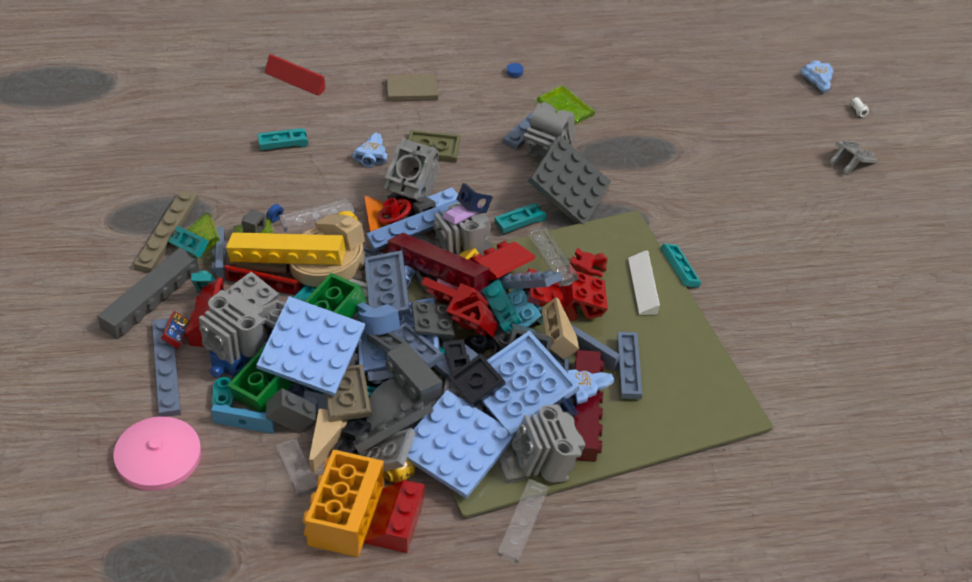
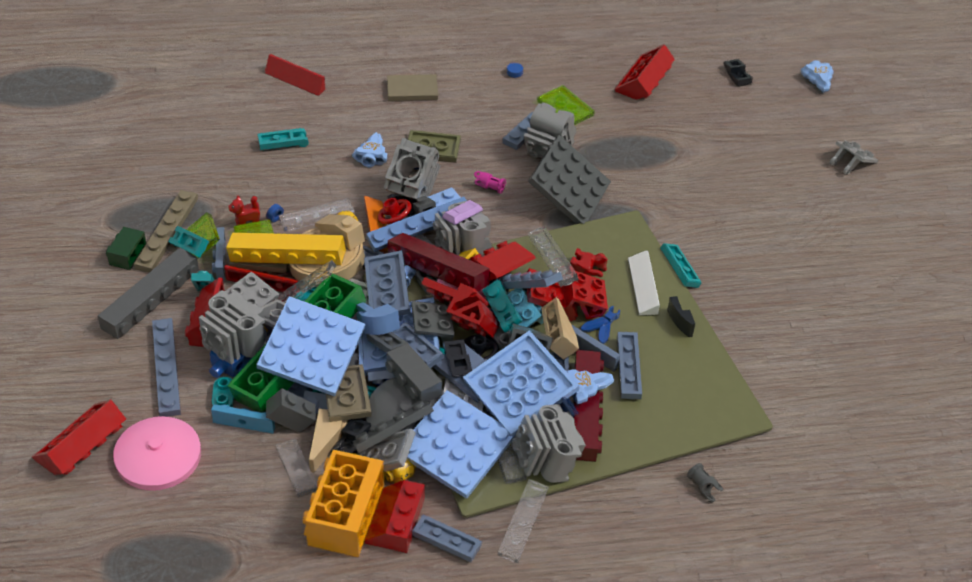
(80, 437): none -> red slope
(126, 248): none -> dark green brick
(175, 329): tile -> none
(245, 213): none -> red animal
(253, 222): dark grey plate -> none
(308, 282): none -> clear tile
(447, 538): none -> sand blue plate
(470, 199): dark blue bracket -> none
(476, 380): black tile -> none
(488, 181): none -> dark pink piece
(520, 217): teal plate -> none
(602, 323): none -> blue piece
(646, 73): none -> red slope
(682, 318): none -> black slope
(704, 481): none -> dark grey piece
(737, 72): none -> black slope
(861, 109): white pin -> none

